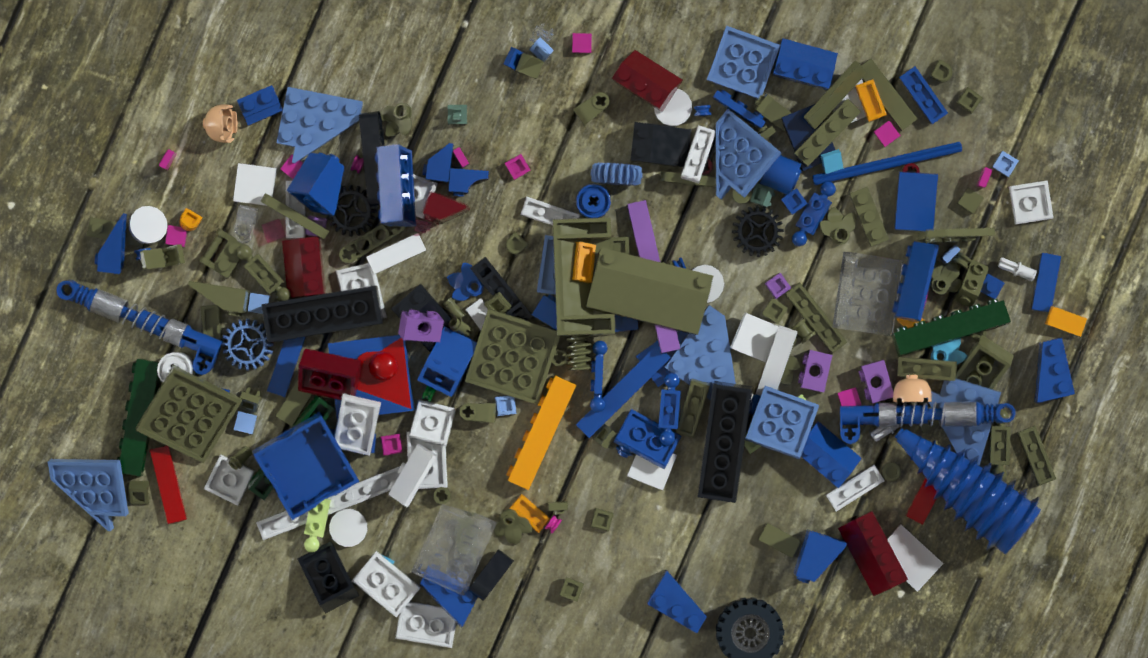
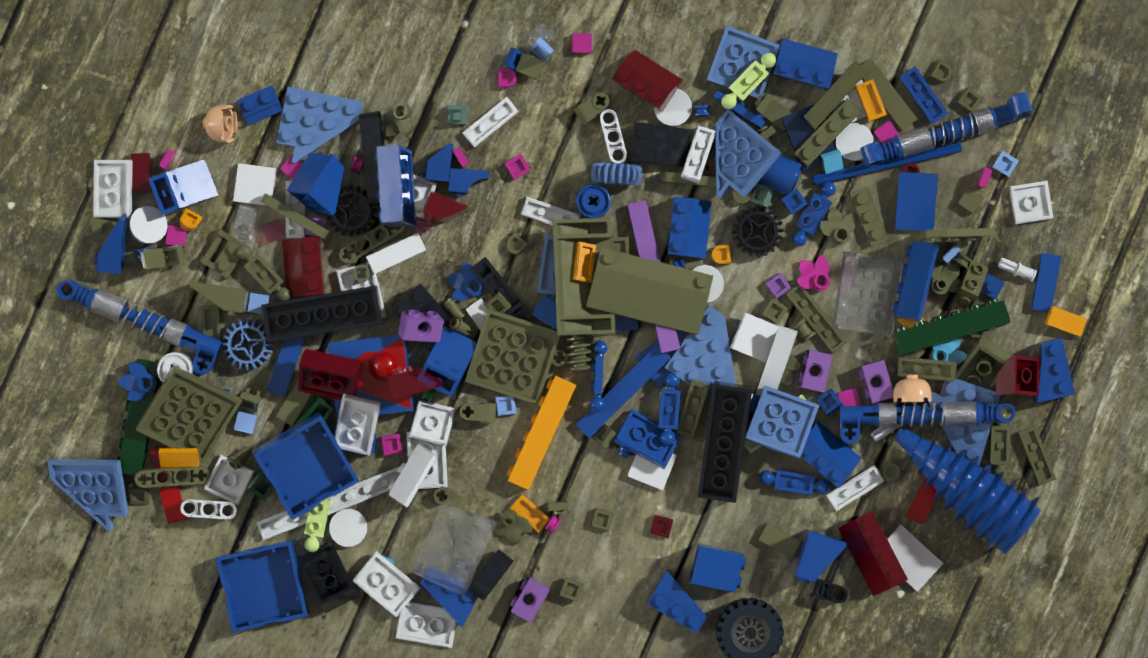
(112, 188): none -> white tile
(135, 382): none -> blue plate
(141, 172): none -> dark red tile
(171, 479): none -> olive beam
(179, 457): none -> light orange tile
(183, 187): none -> slope
(199, 504): none -> white beam
(262, 585): none -> blue tile
(367, 272): none -> olive bush
(411, 381): none -> dark red slope
(490, 122): none -> white tile
(506, 77): none -> dark pink tile
(525, 610): none -> medium lavender brick
(613, 127): none -> white beam
(661, 526): none -> dark red tile
(689, 227): none -> blue slope
(717, 568): none -> blue slope
(721, 254): none -> light orange tile
(748, 81): none -> yellowish green plate
(794, 482): none -> blue plate
(813, 271): none -> dark pink plate
(827, 591): none -> black piece
(830, 402): none -> blue plate
(851, 141): none -> white tile
(922, 139): none -> blue piece
(1019, 377): none -> dark red slope

